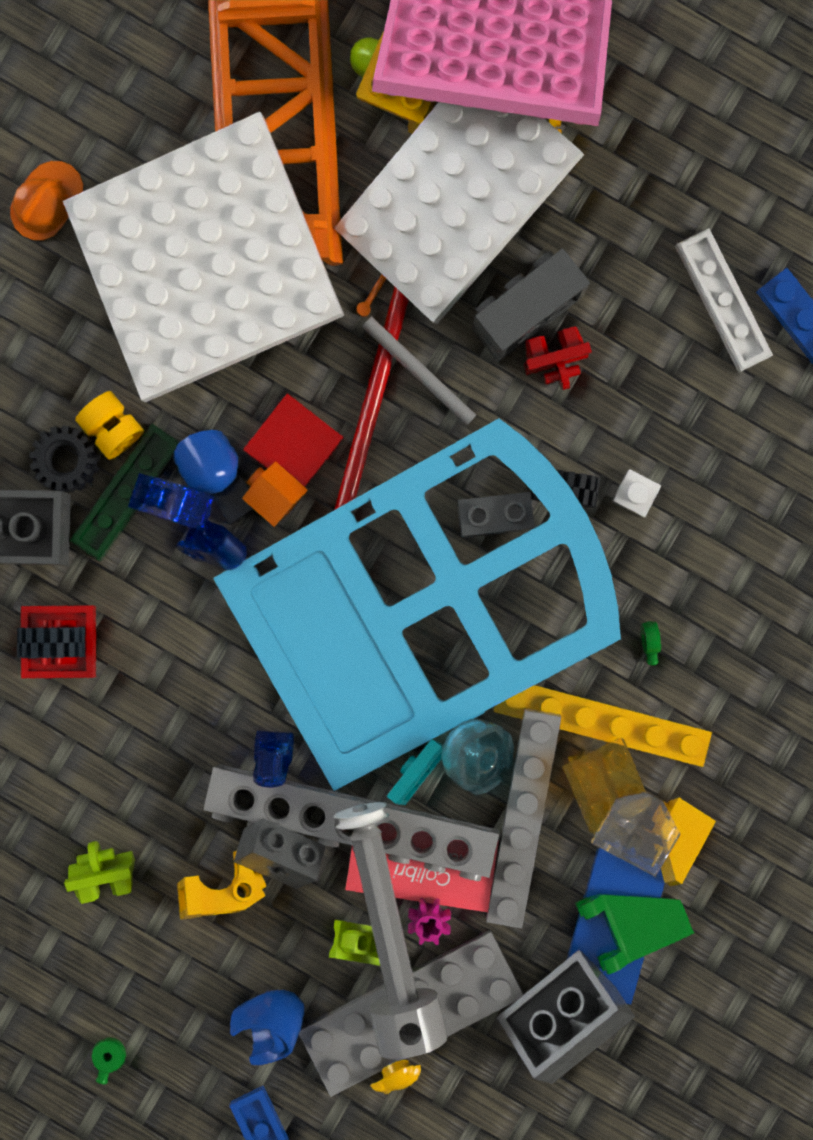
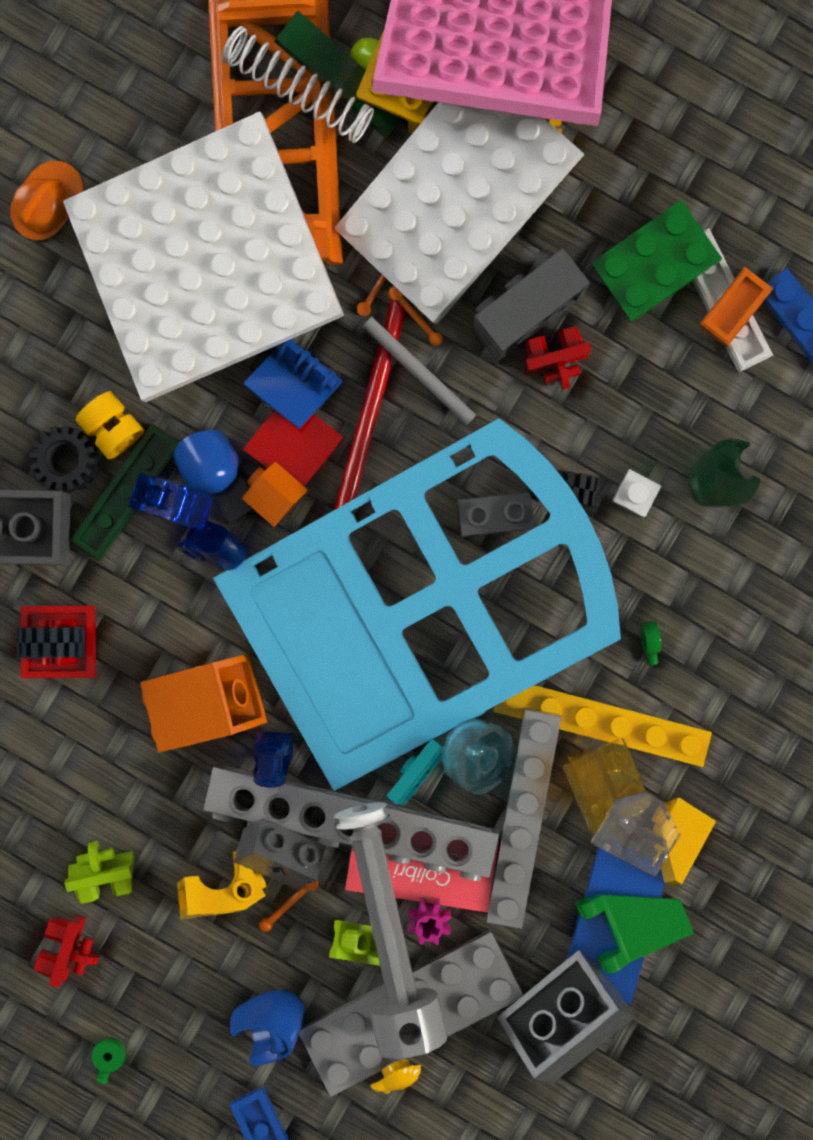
(59, 964): none -> red hips
(203, 703): none -> orange slope
(266, 924): none -> orange hinge
(293, 383): none -> blue hinge
(323, 56): none -> dark green tile
(355, 131): none -> white piece
(434, 337): none -> orange hinge
(656, 261): none -> green plate
(717, 478): none -> clear green piece
(735, 306): none -> orange tile

